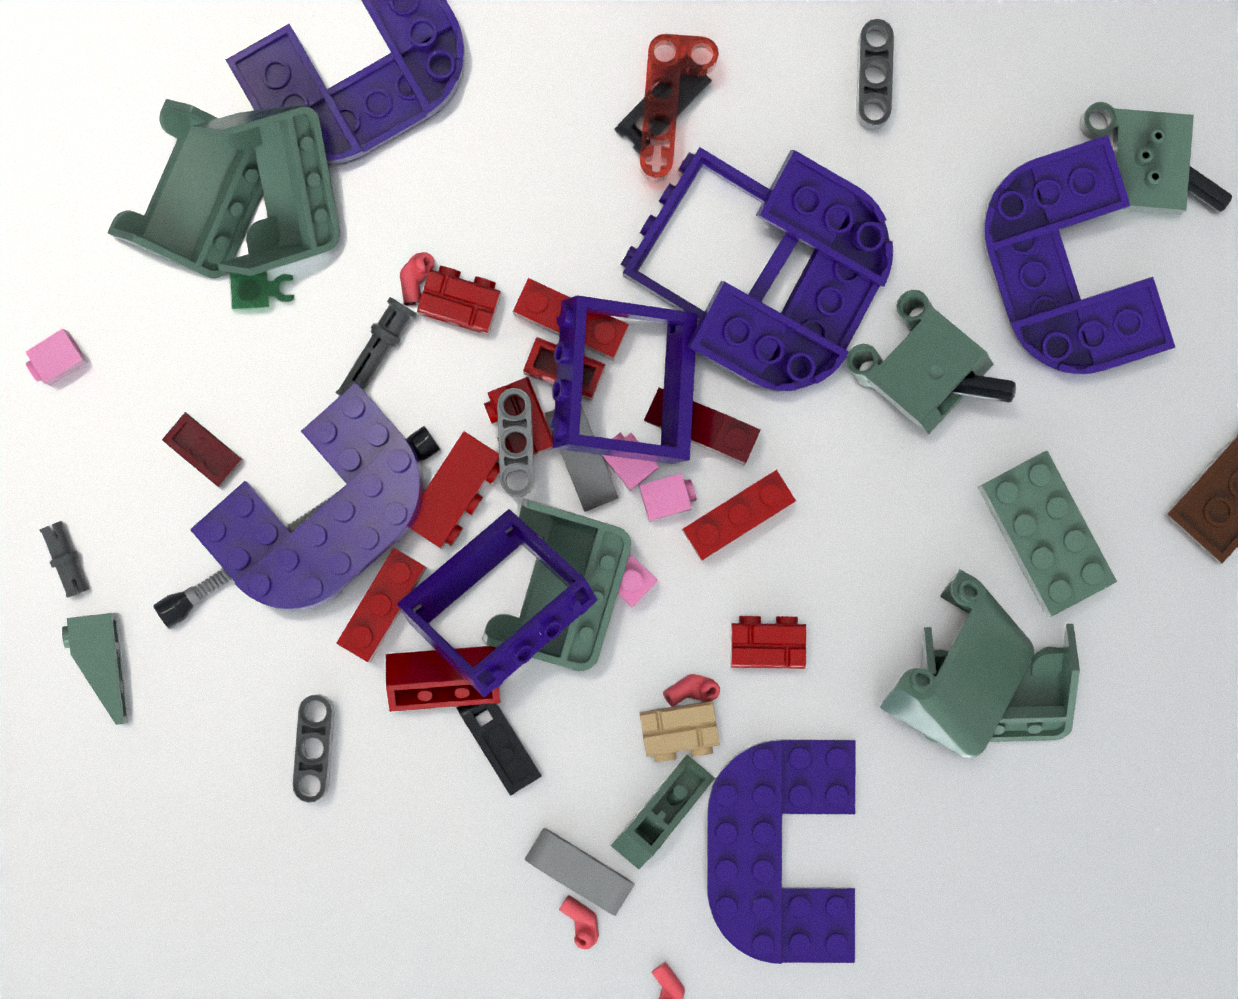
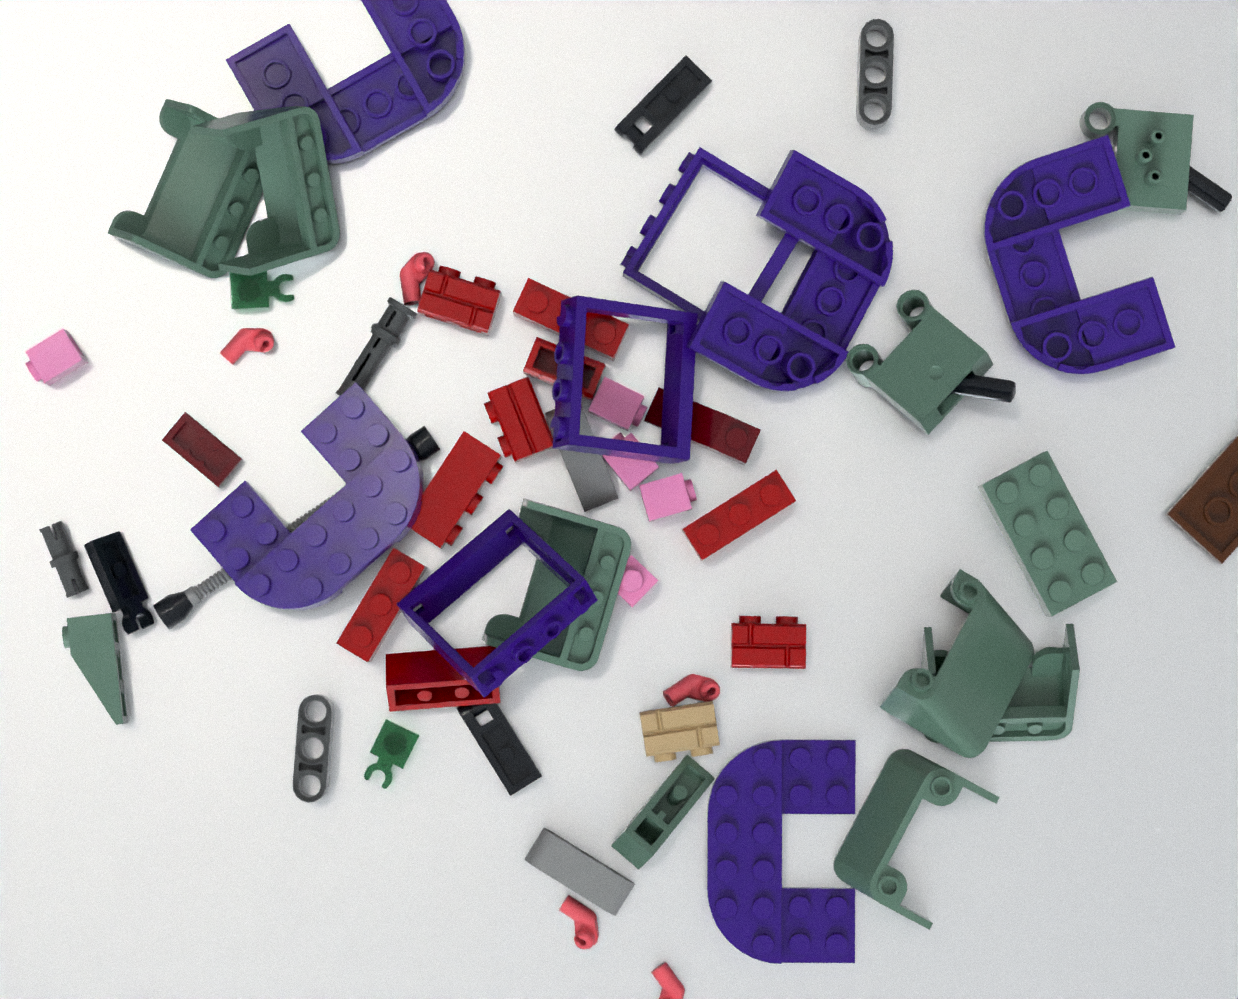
(119, 580): none -> black plate
(248, 340): none -> coral arm
(393, 748): none -> clear green plate
(515, 424): light grey beam -> none
(618, 405): none -> bright pink brick
(667, 107): clear red beam -> none
(883, 821): none -> sand green windscreen

